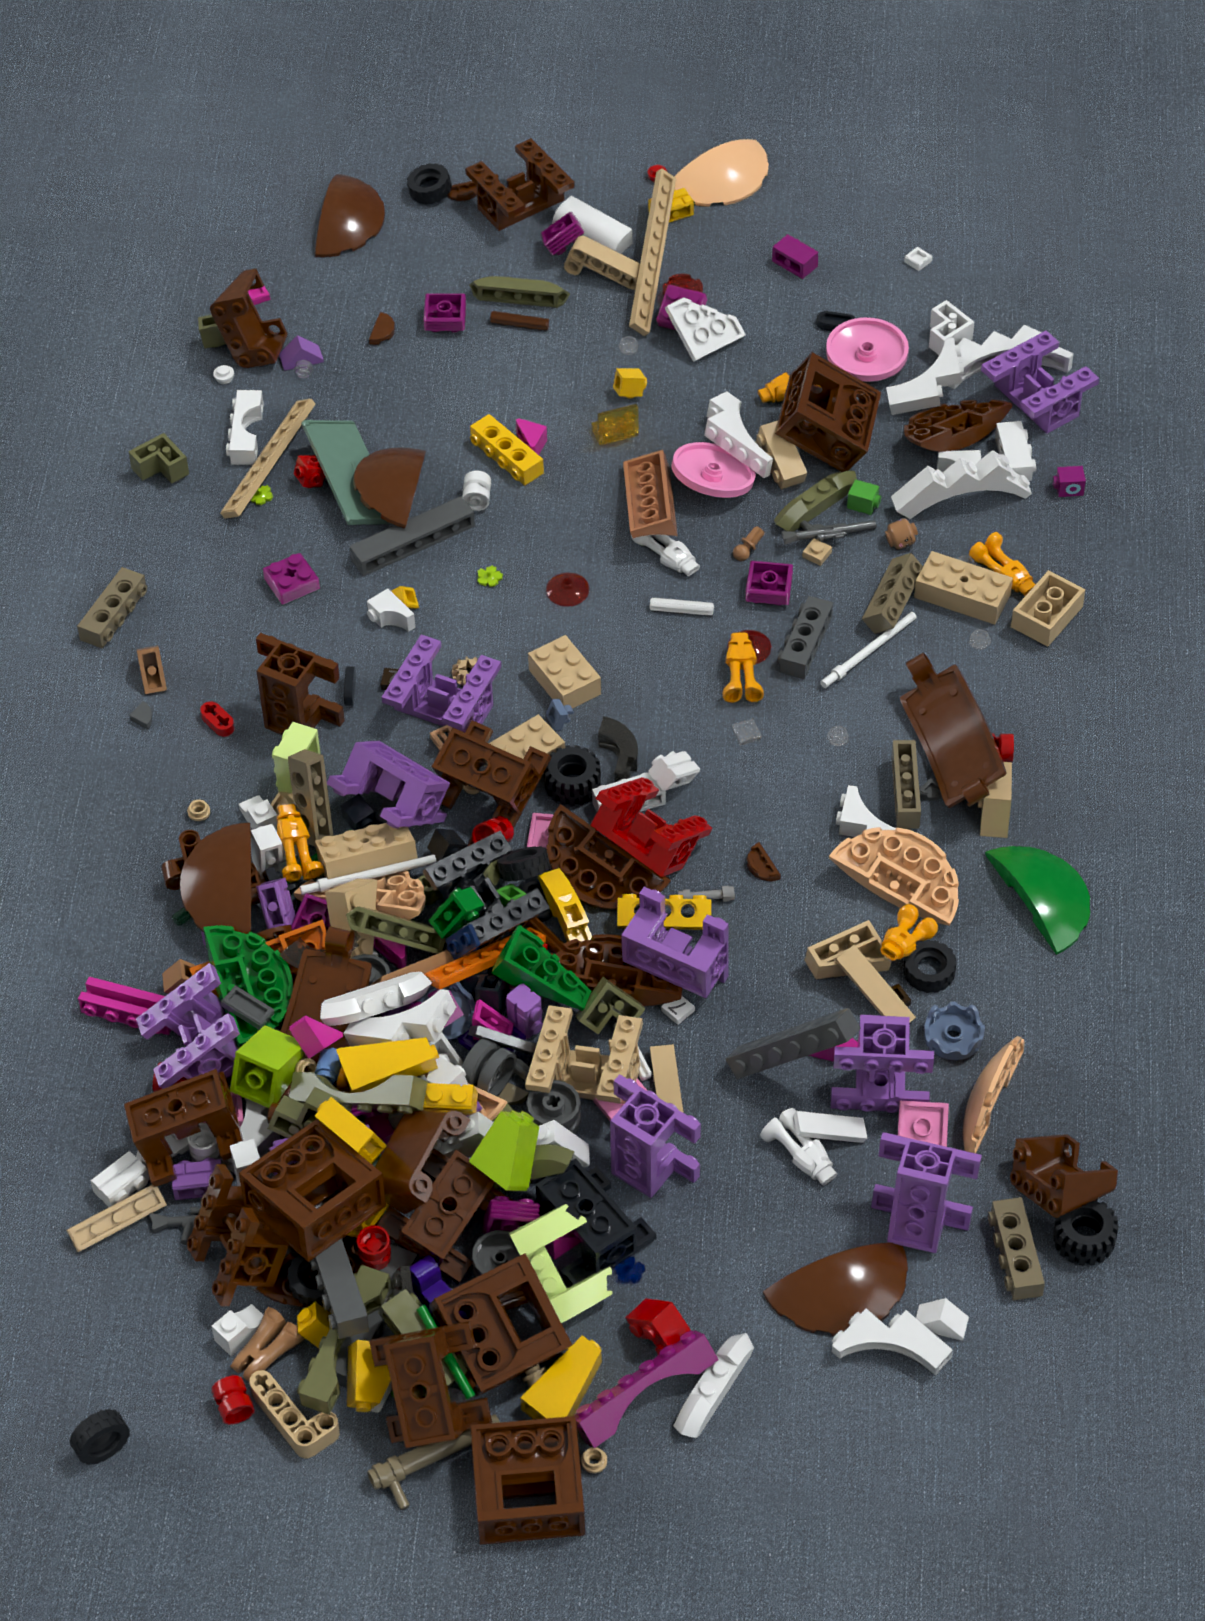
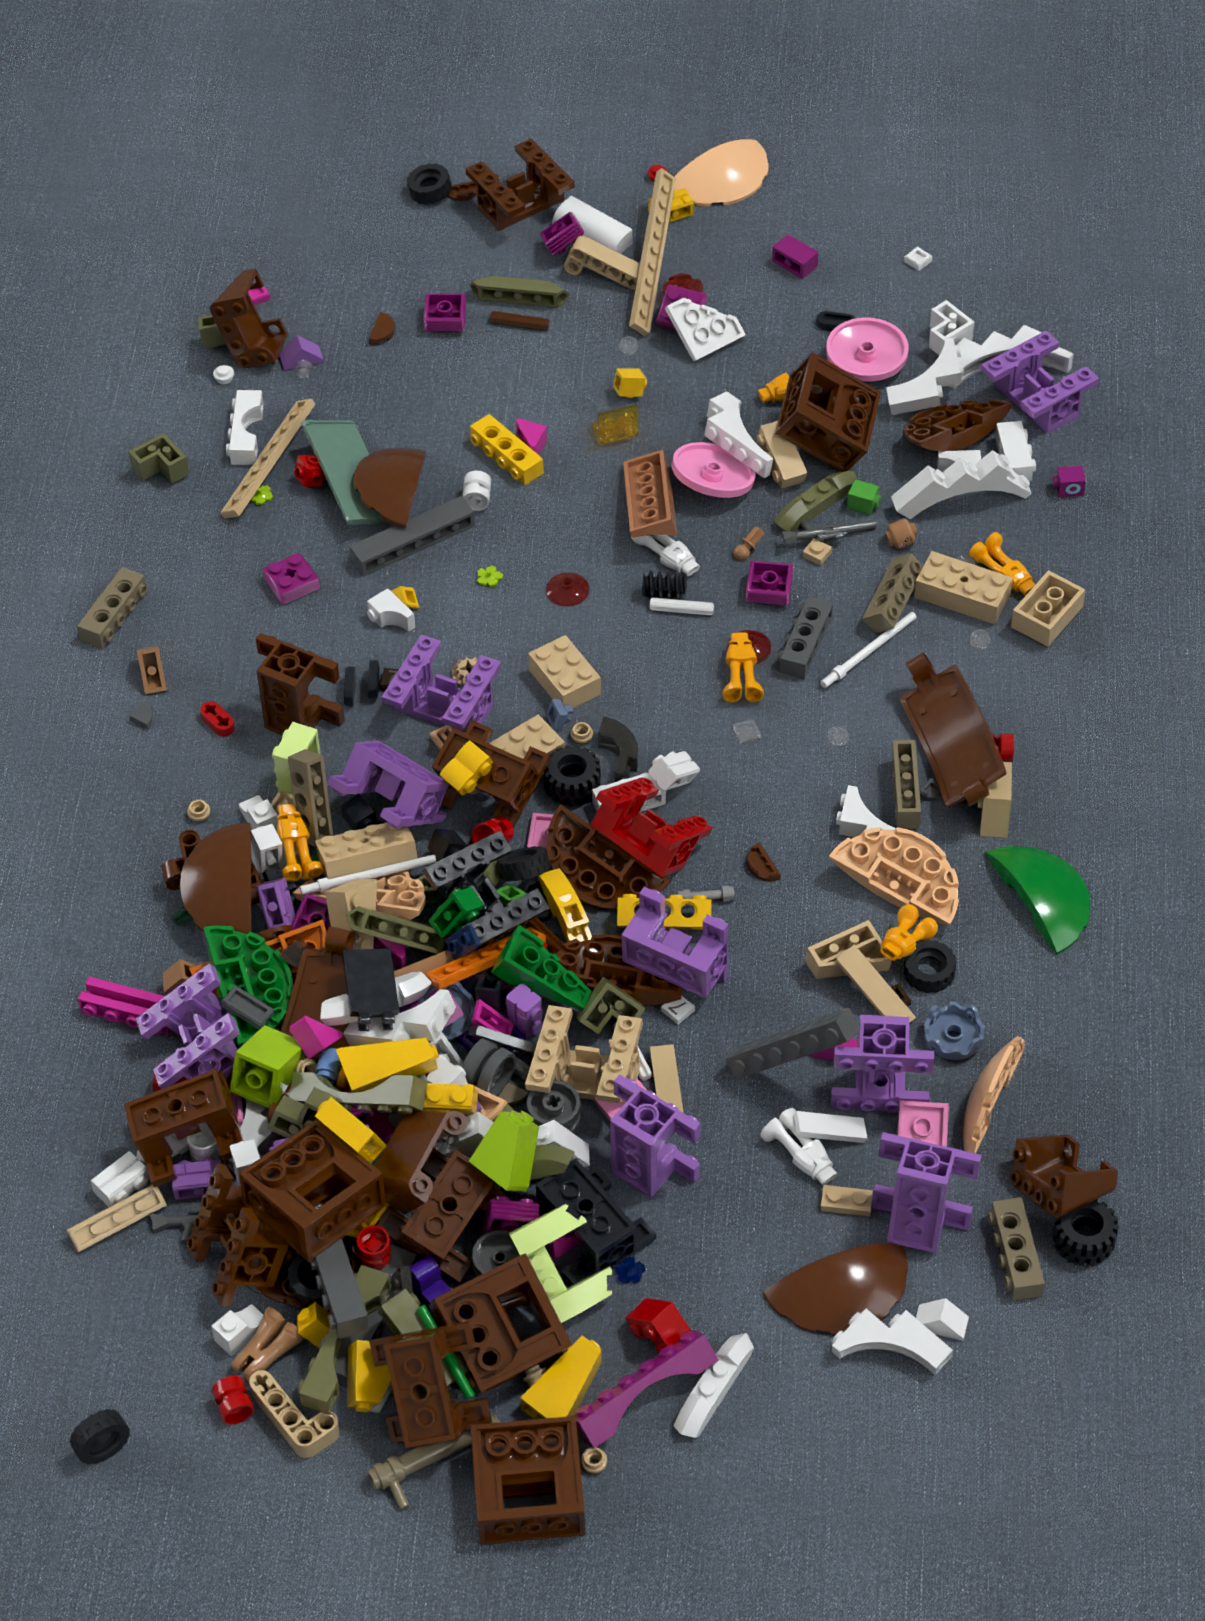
(348, 216): reddish brown brick -> none
(370, 986): none -> black tile
(373, 679): none -> black tile
(466, 768): none -> yellow brick
(581, 732): none -> tan plate
(664, 585): none -> black piece
(846, 1200): none -> tan plate

